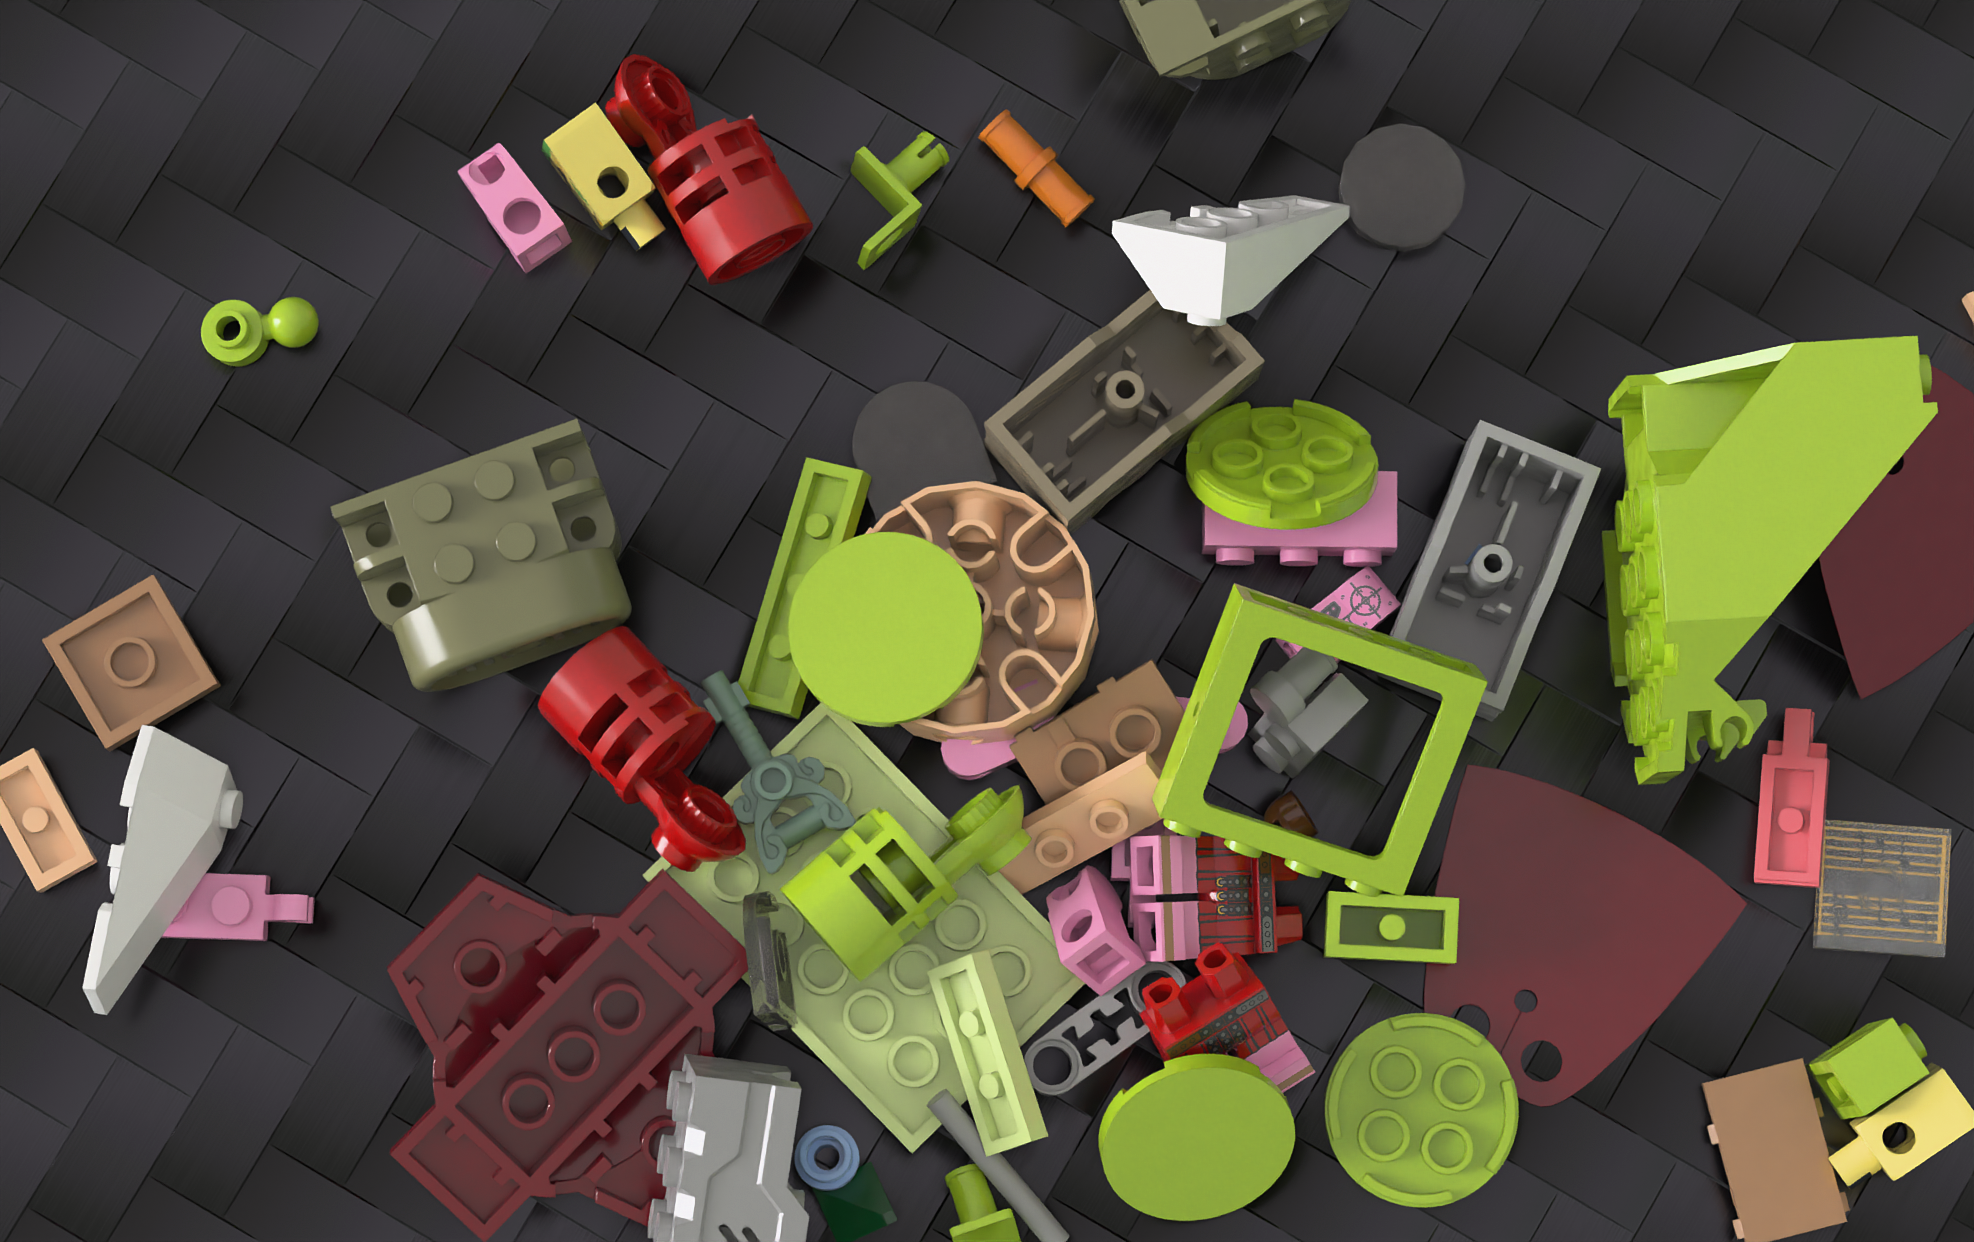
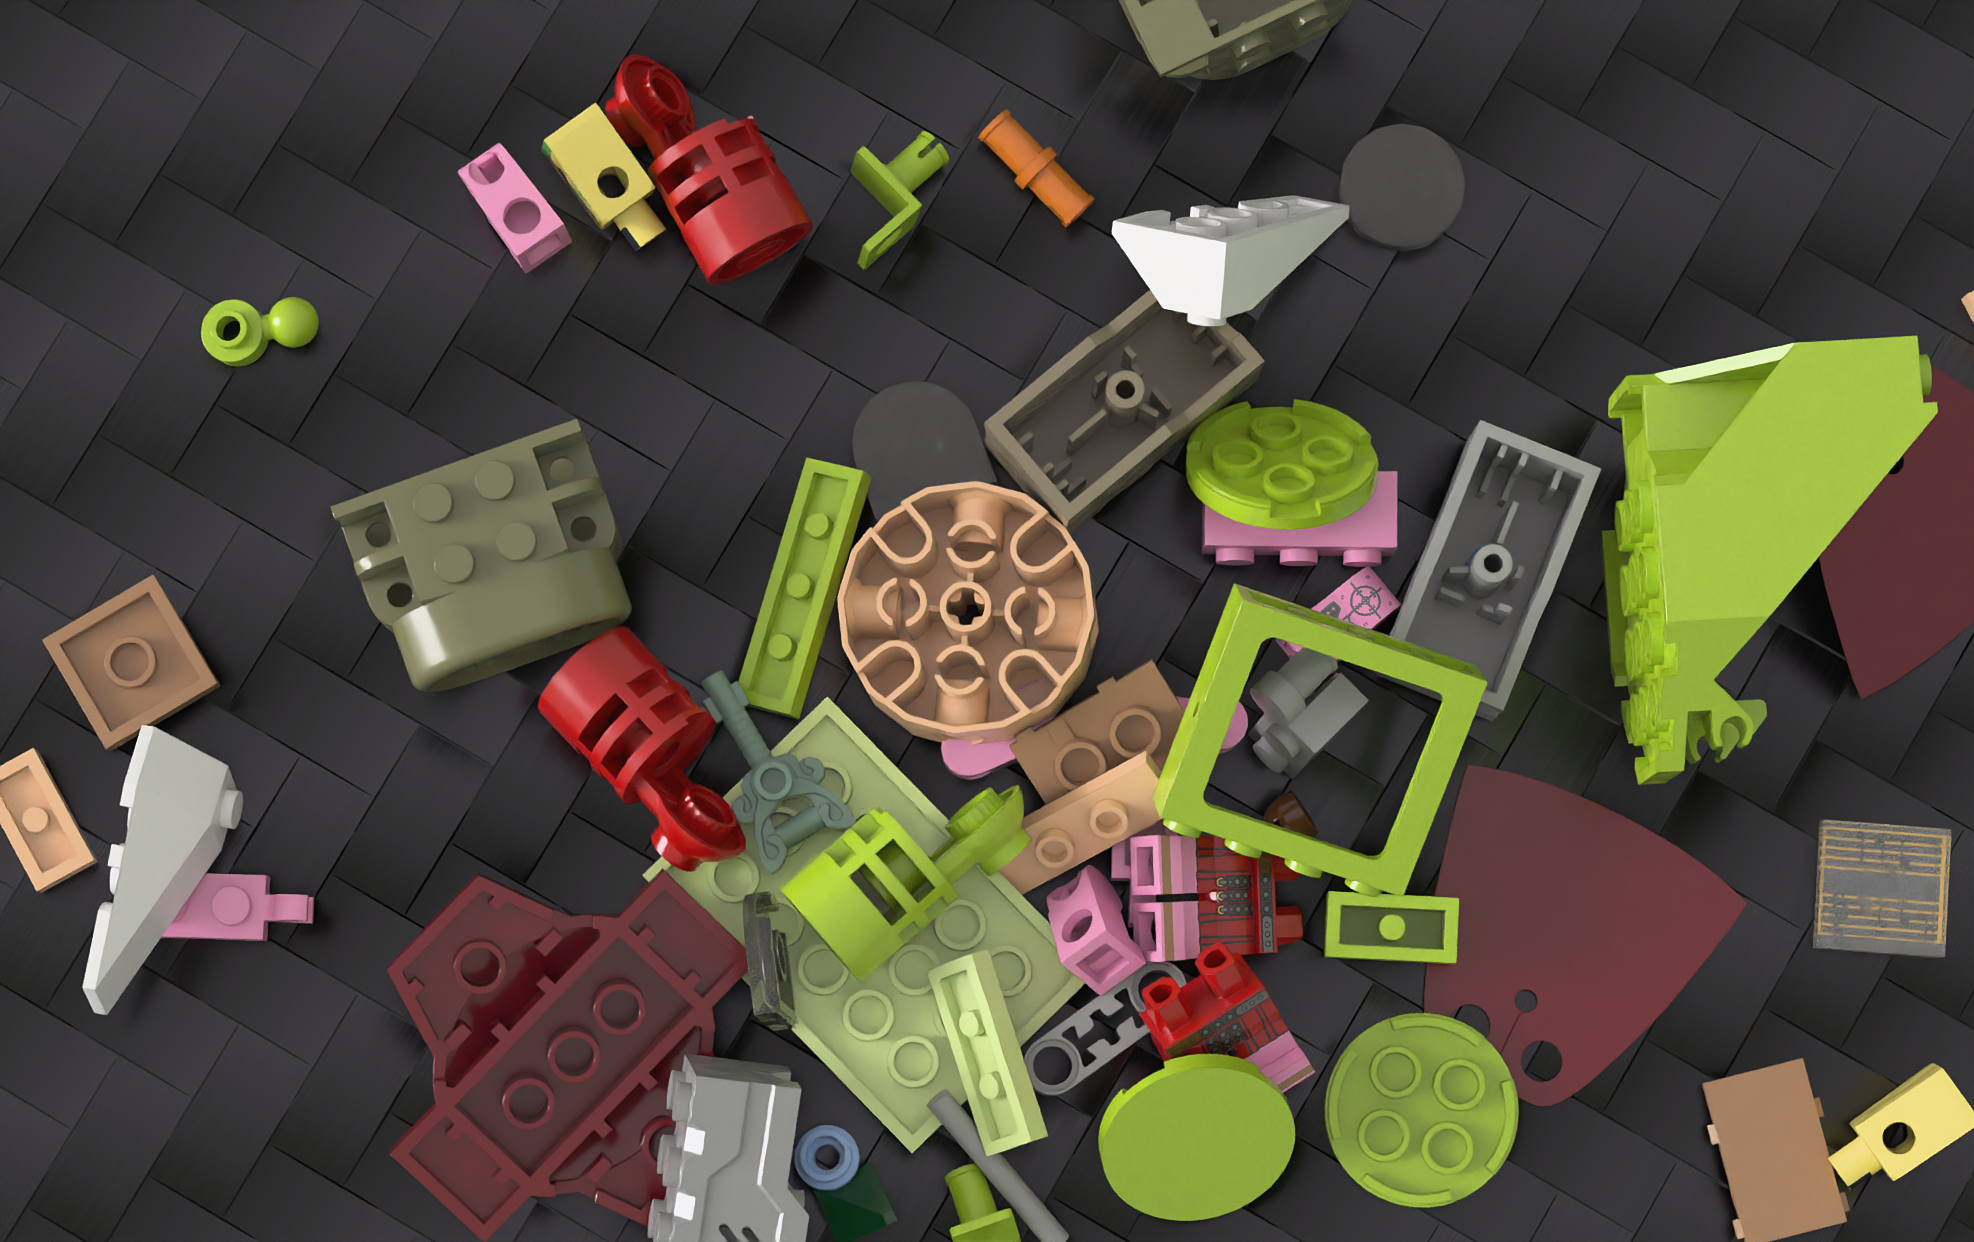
(885, 629): lime tile -> none
(1792, 806): coral hinge -> none
(1869, 1067): lime brick -> none

